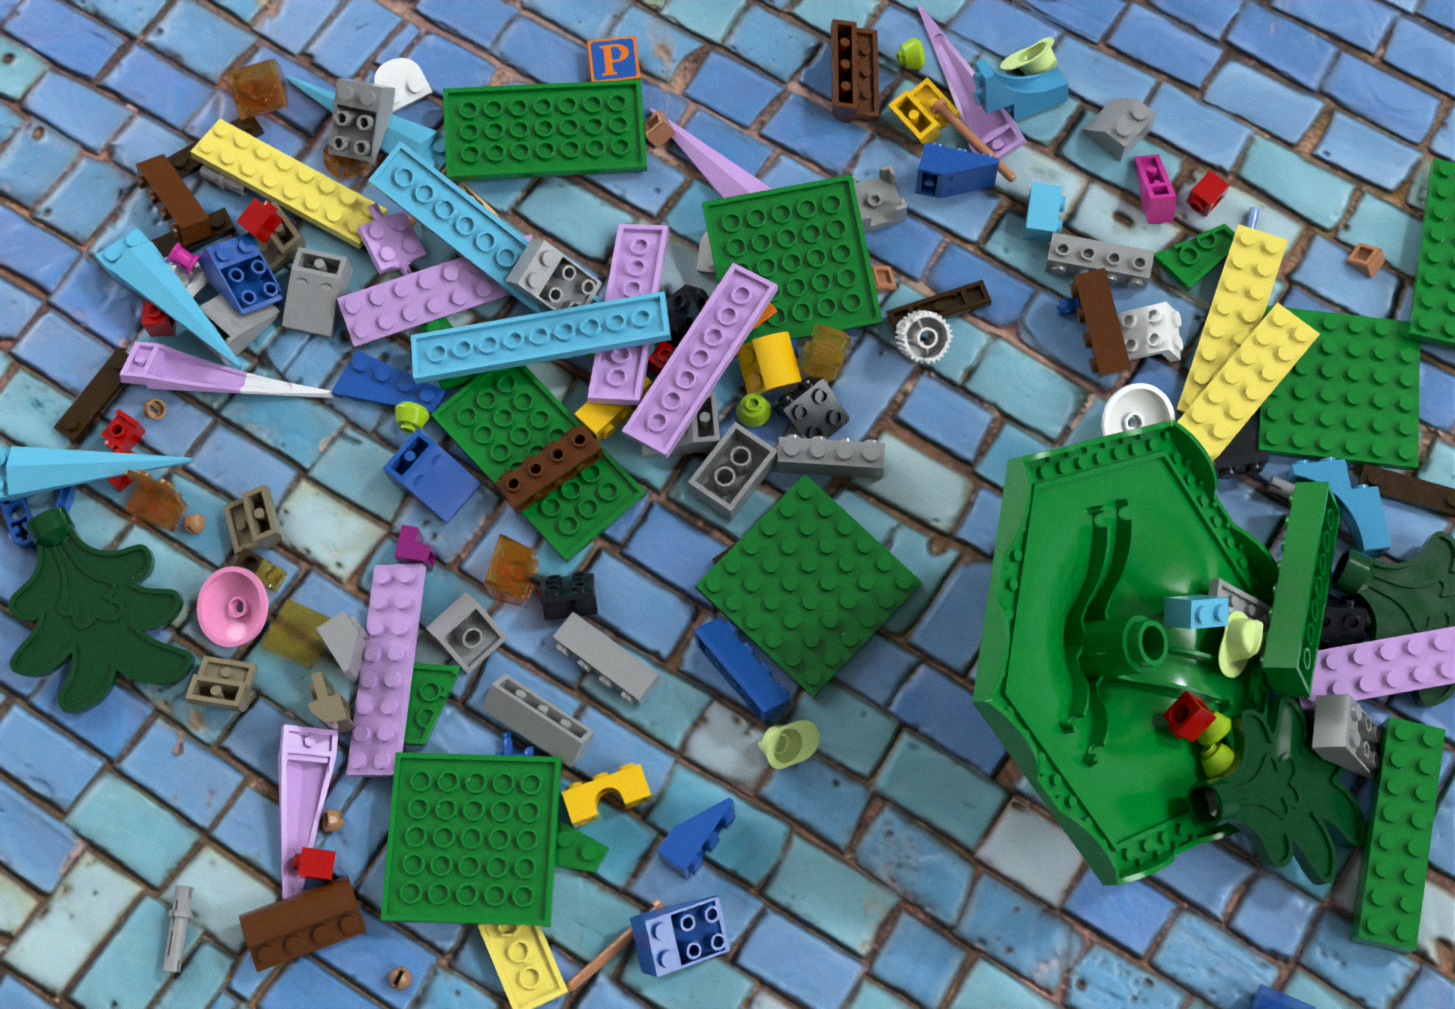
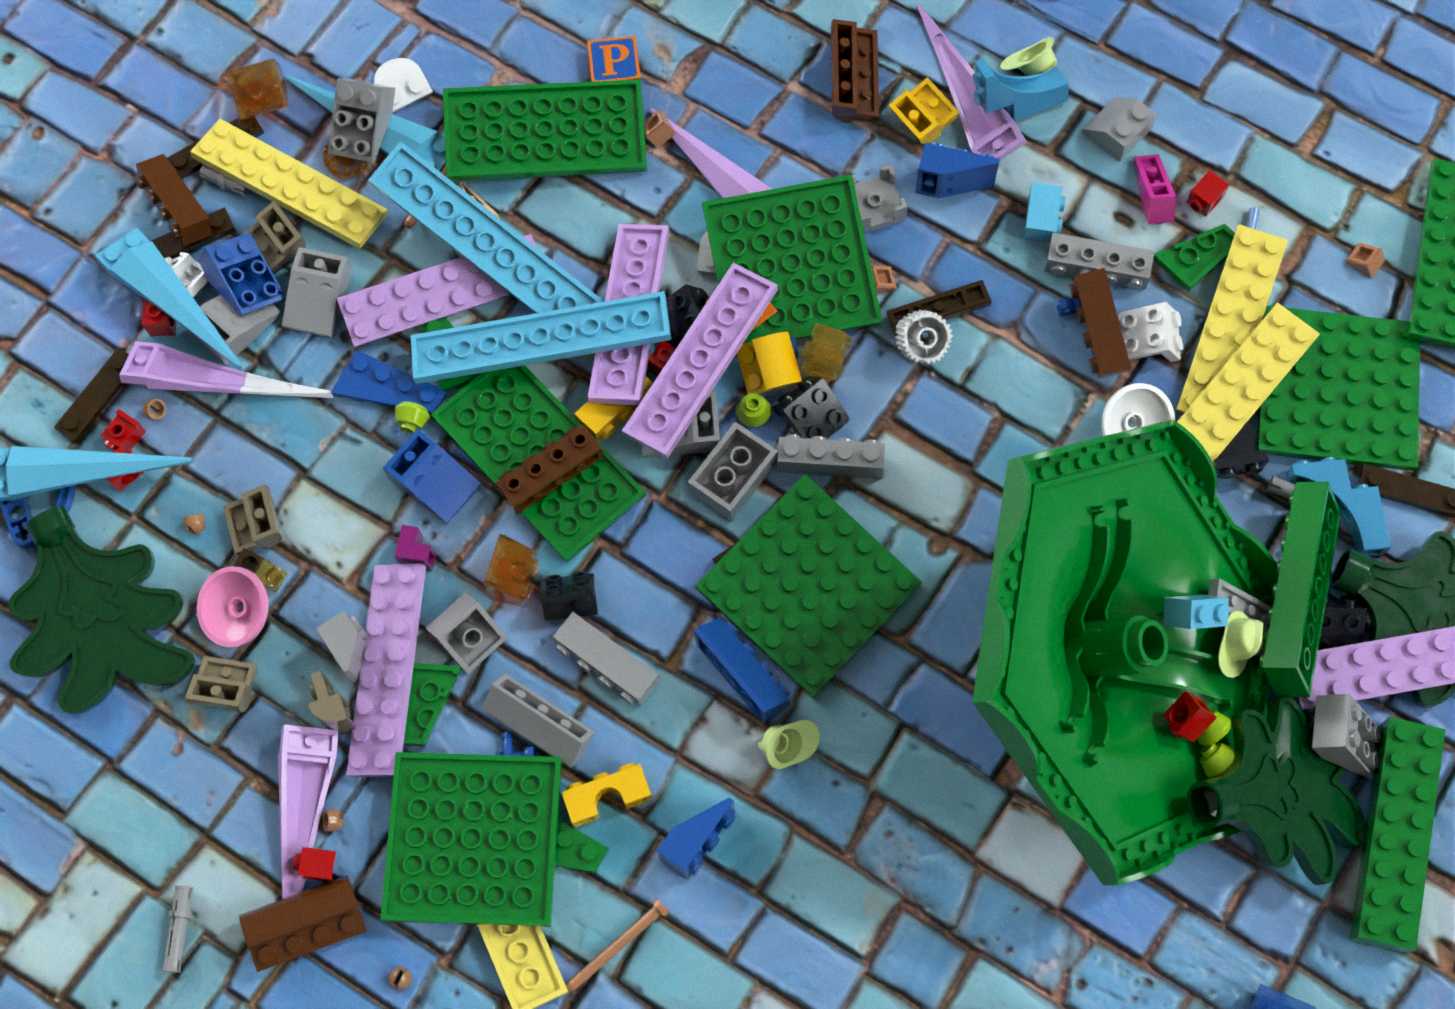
(155, 501): clear orange bracket -> none
(182, 258): dark pink bush -> none
(260, 219): red brick -> none
(296, 634): clear yellow plate -> none
(391, 241): lavender plate -> none
(552, 278): light grey slope -> none
(679, 935): blue slope -> none
(911, 55): lime cone -> none
(940, 107): nougat bar -> none

